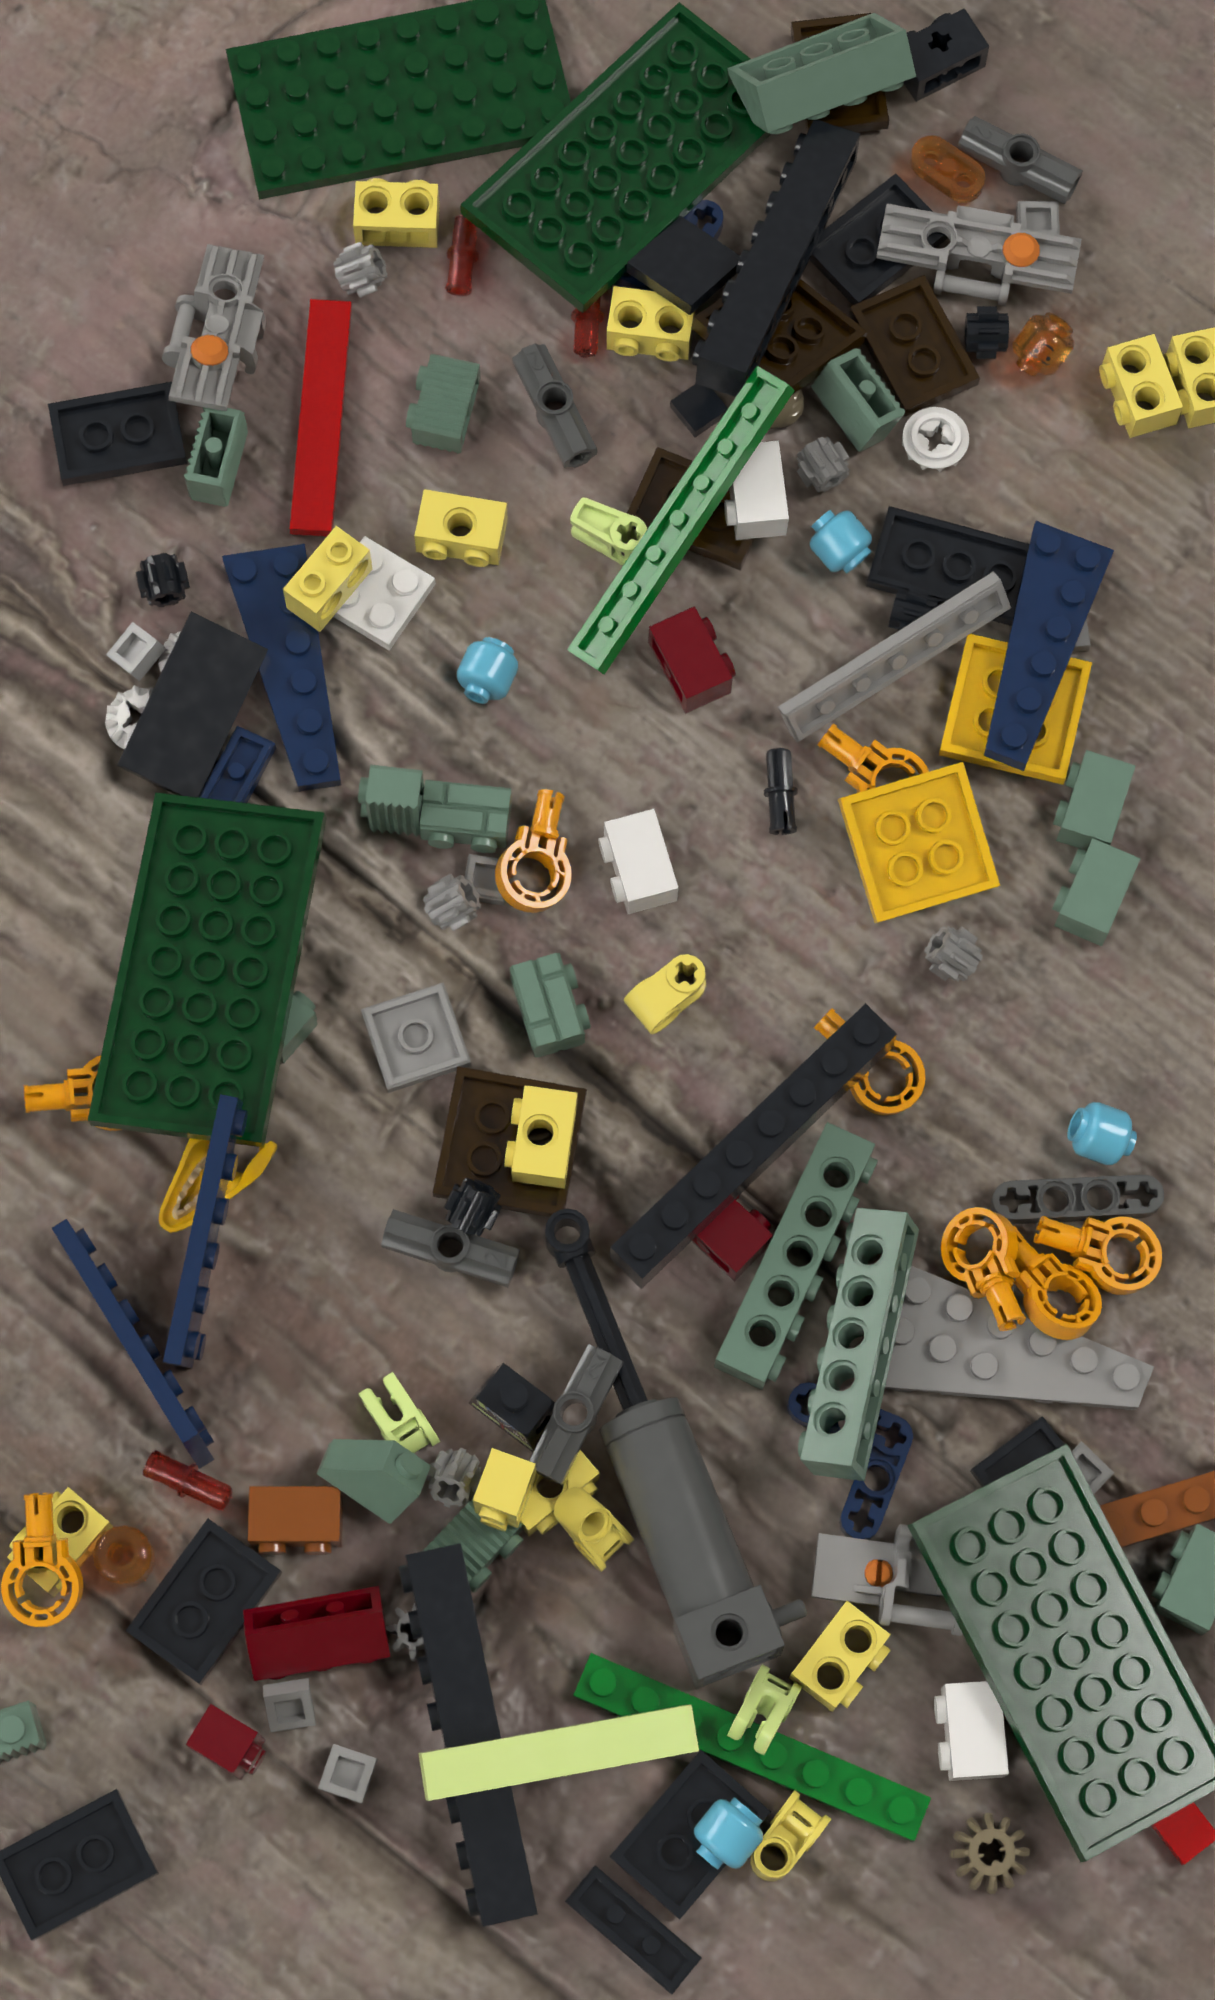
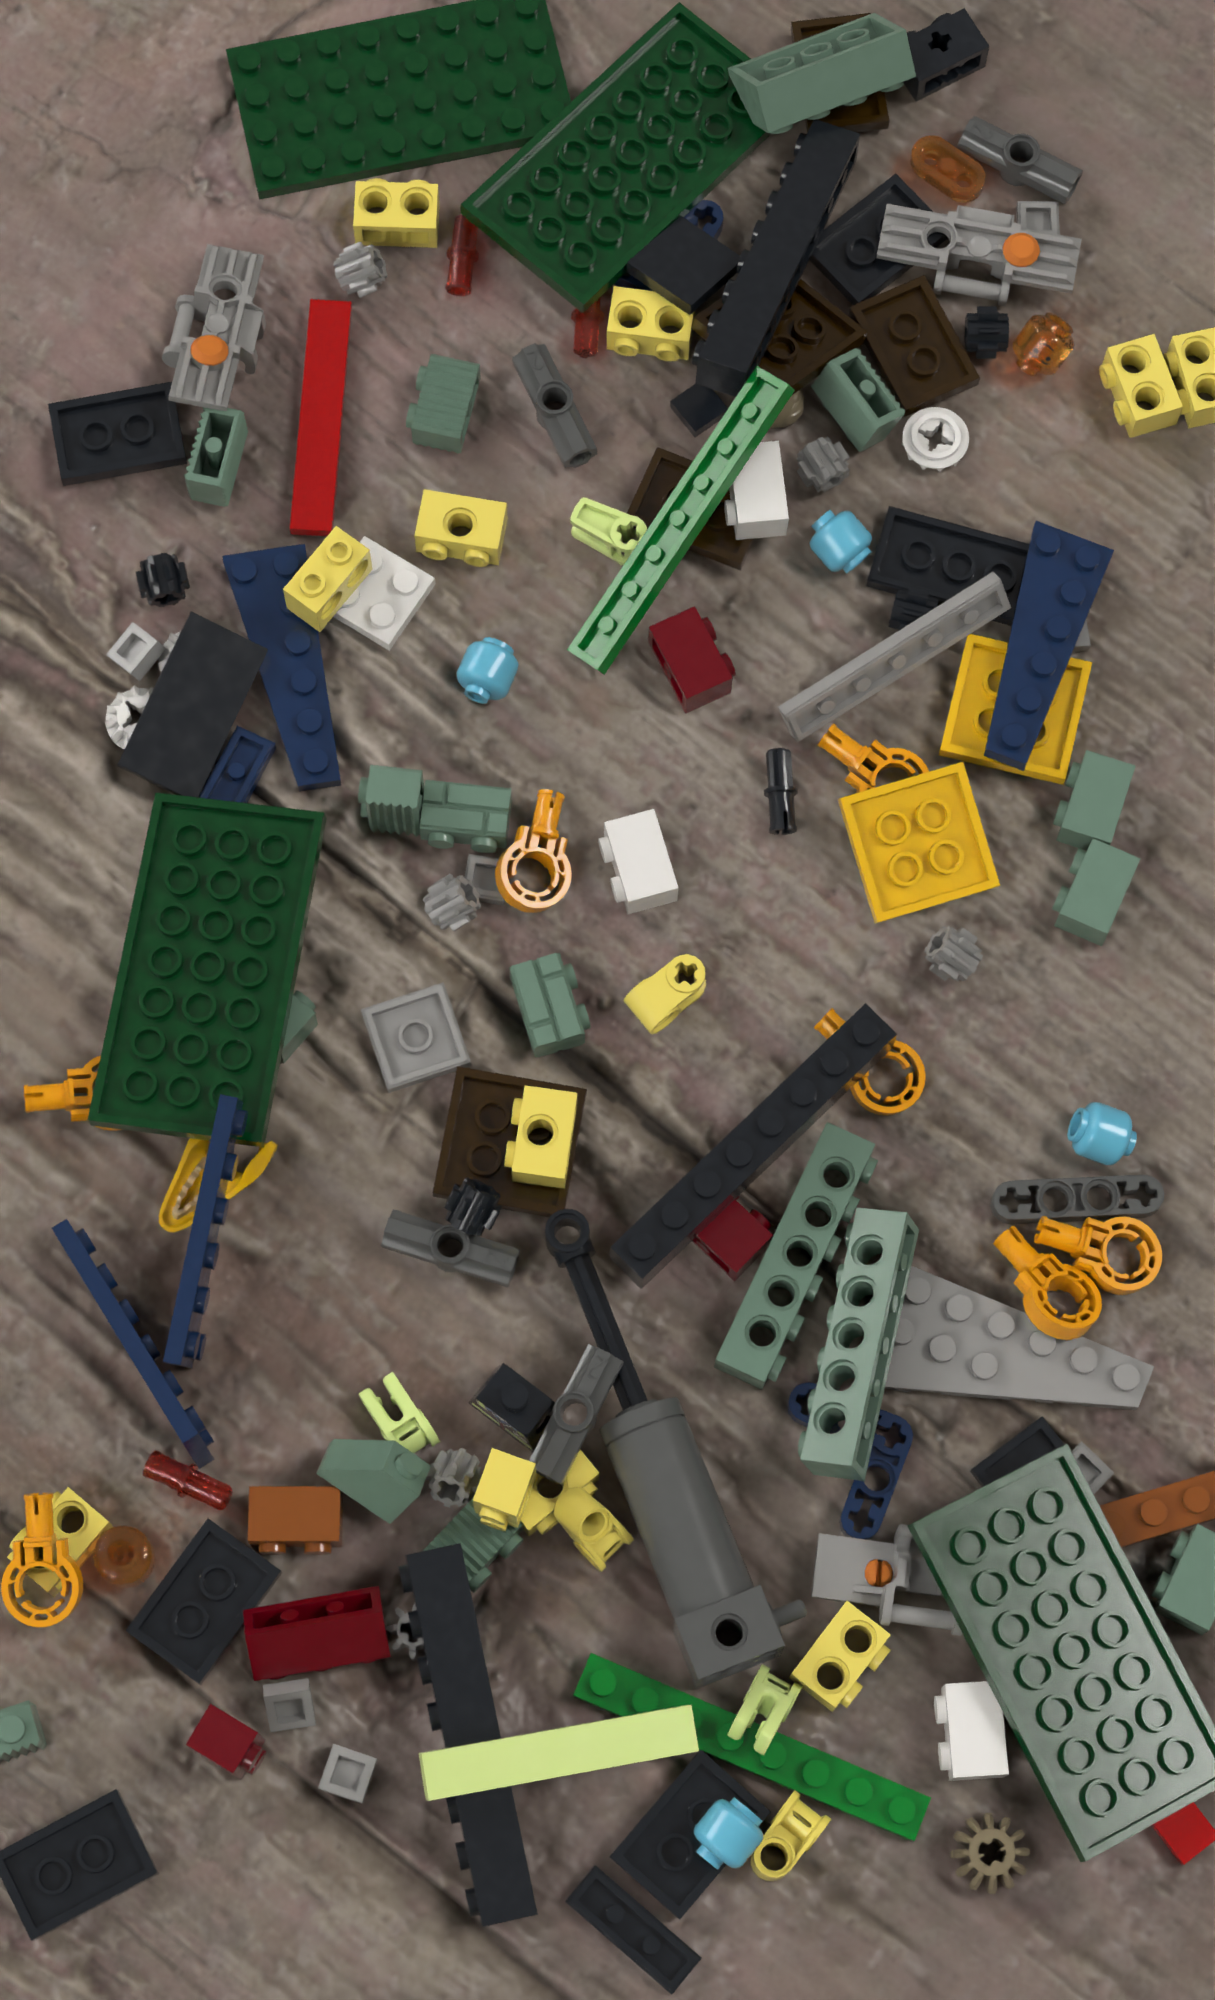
(996, 1272): light orange pin -> none

